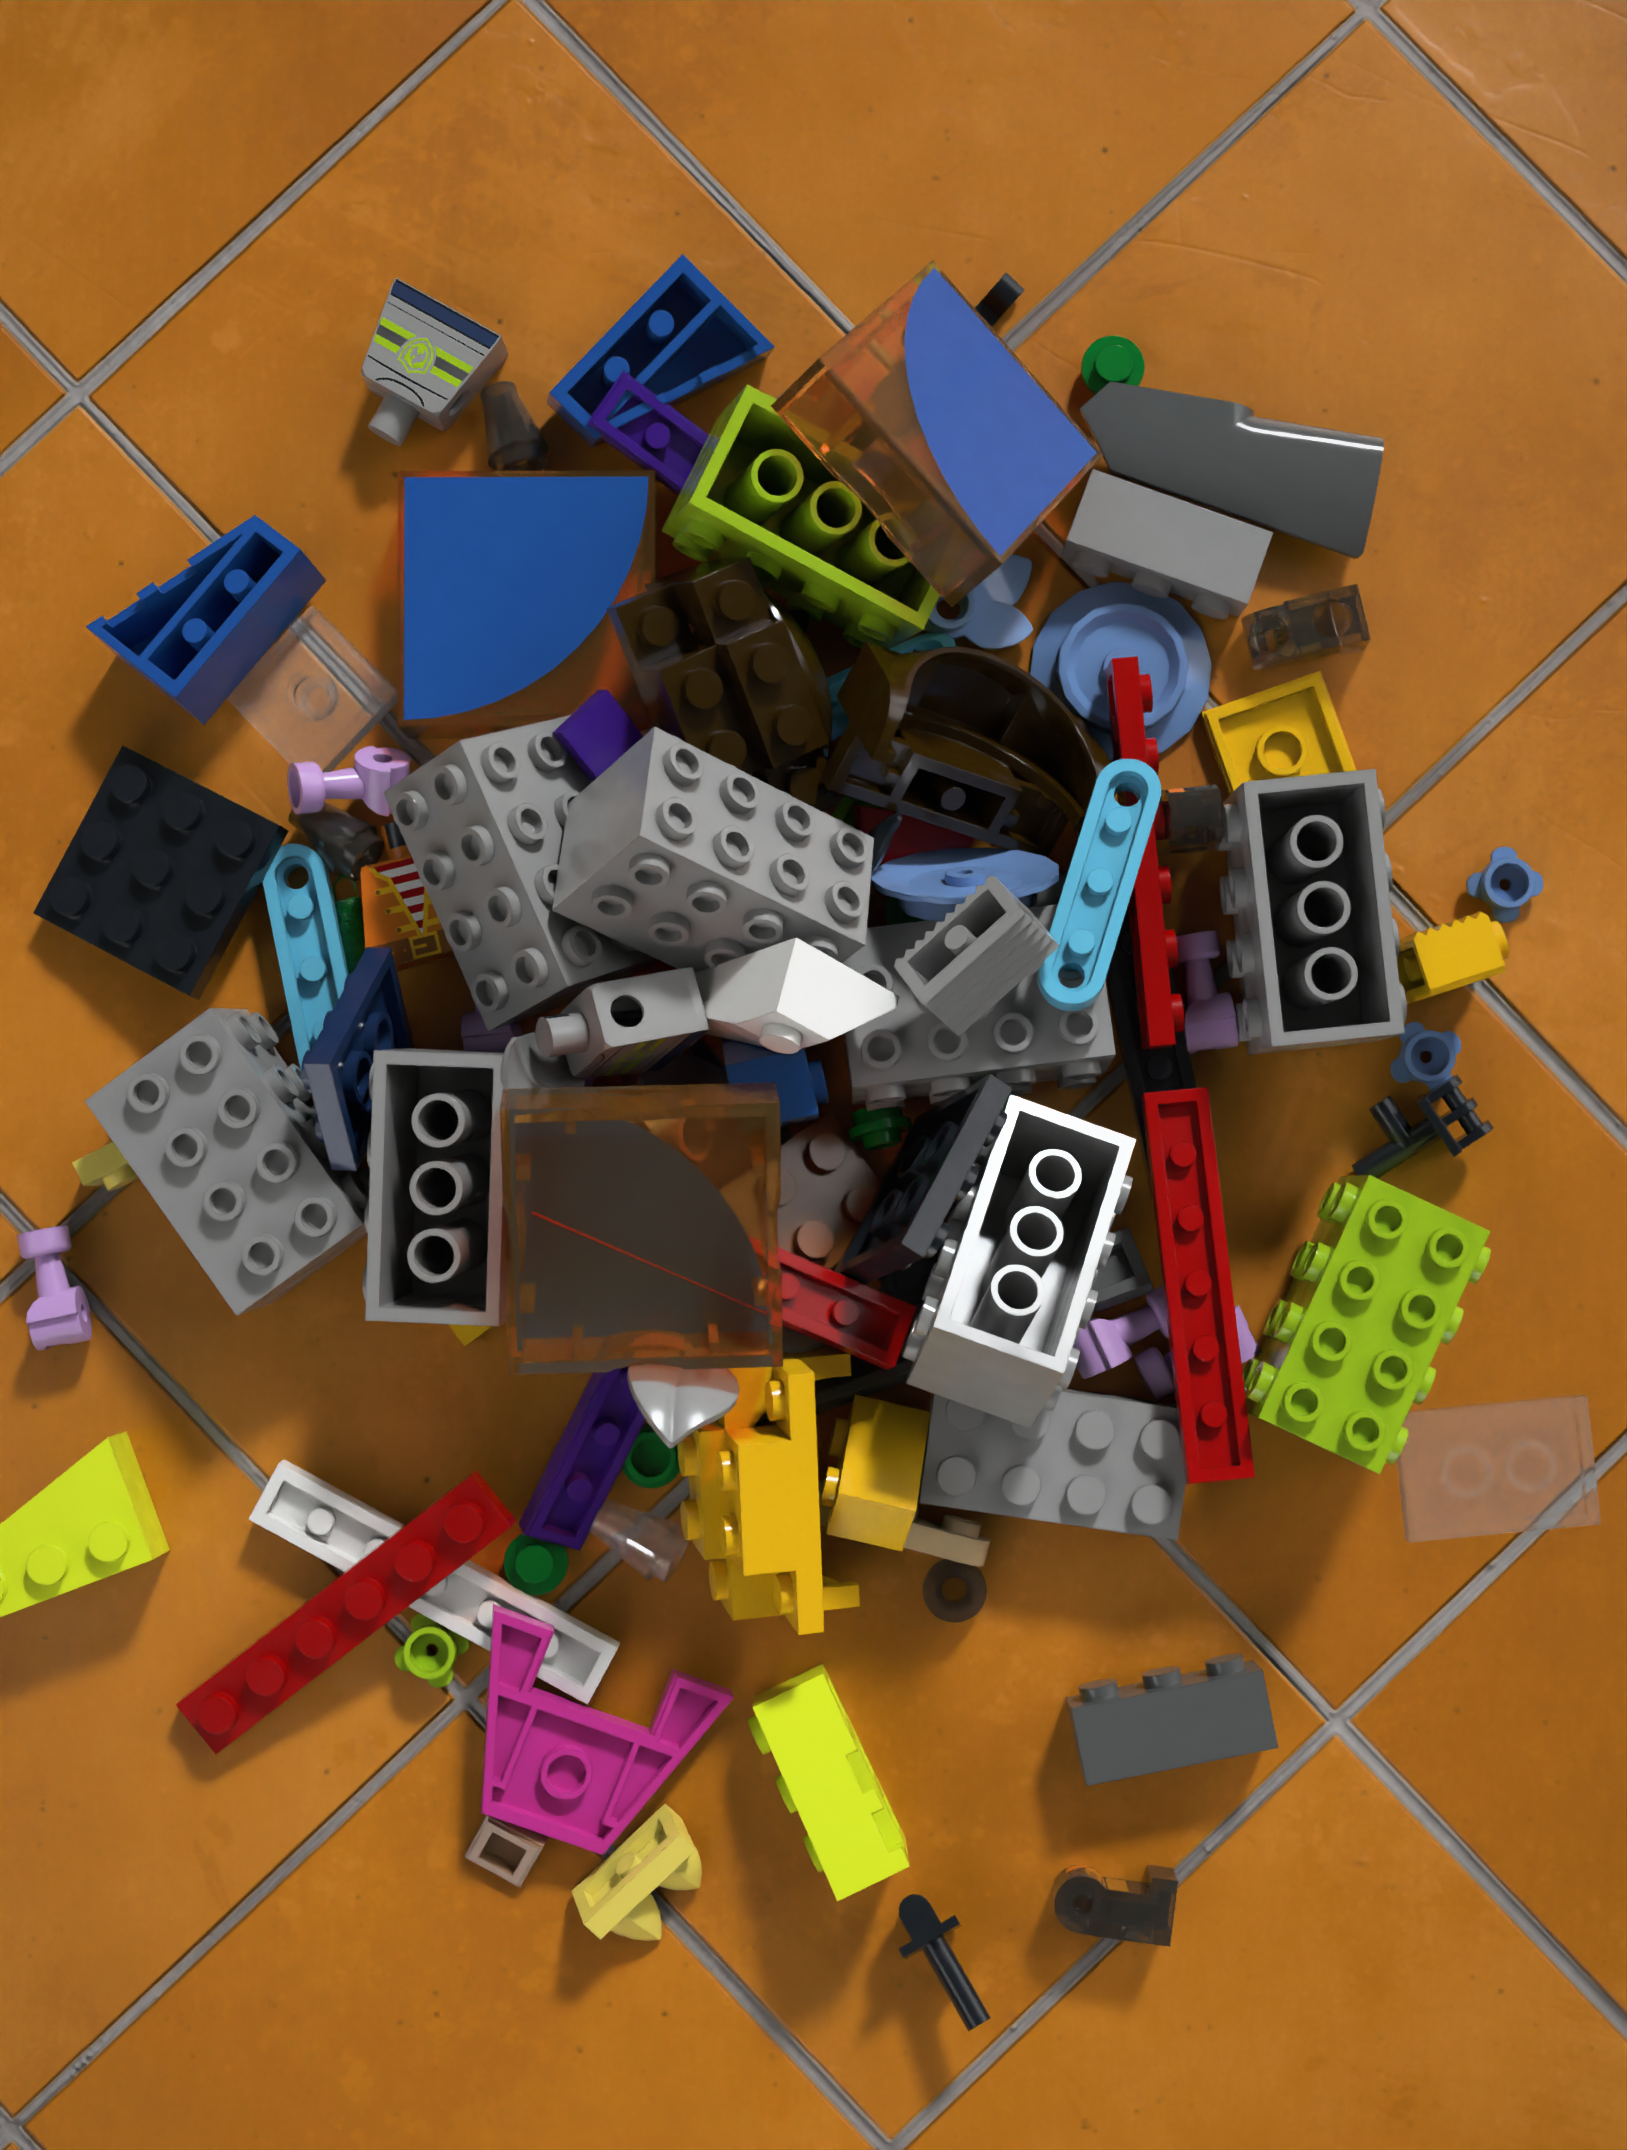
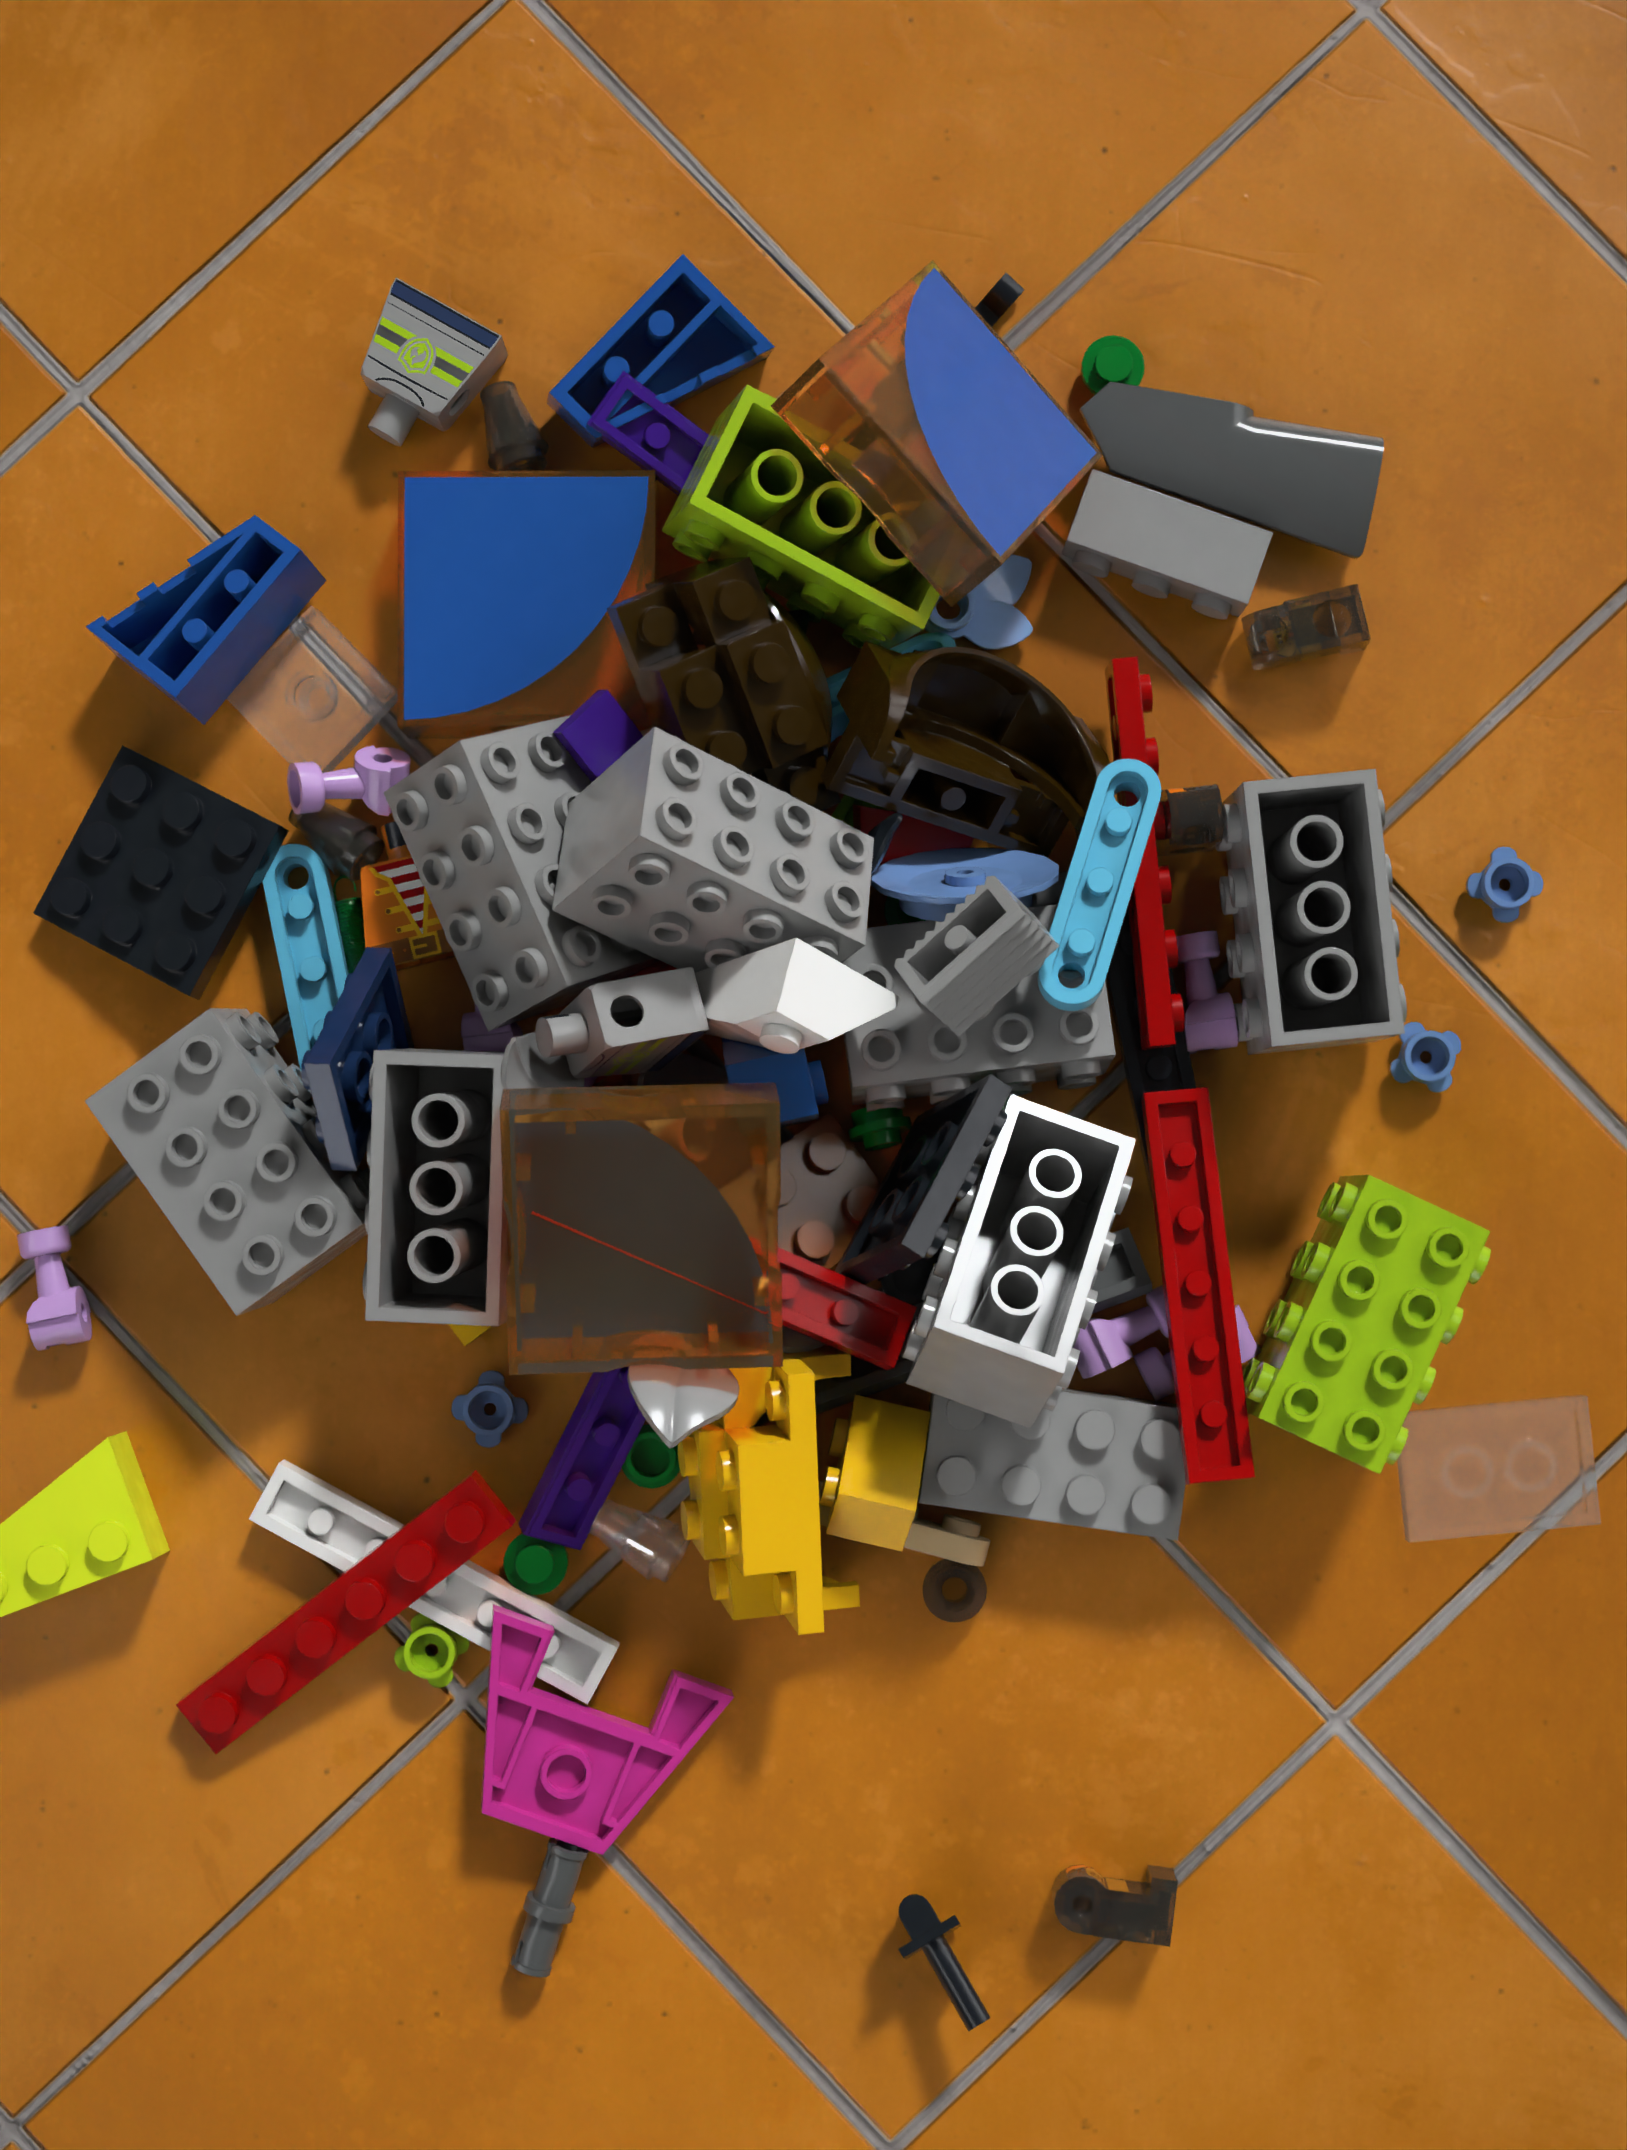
(105, 1167): light yellow plate -> none
(487, 1427): none -> medium blue plate
(506, 1849): medium nougat slope -> none
(548, 1908): none -> dark grey pin
(620, 1888): light yellow tile -> none
(829, 1782): neon yellow wedge -> none
(1123, 623): medium blue piece -> none
(1171, 1719): dark grey brick -> none
(1278, 734): yellow tile -> none
(1408, 1141): black arm -> none
(1451, 956): yellow brick -> none

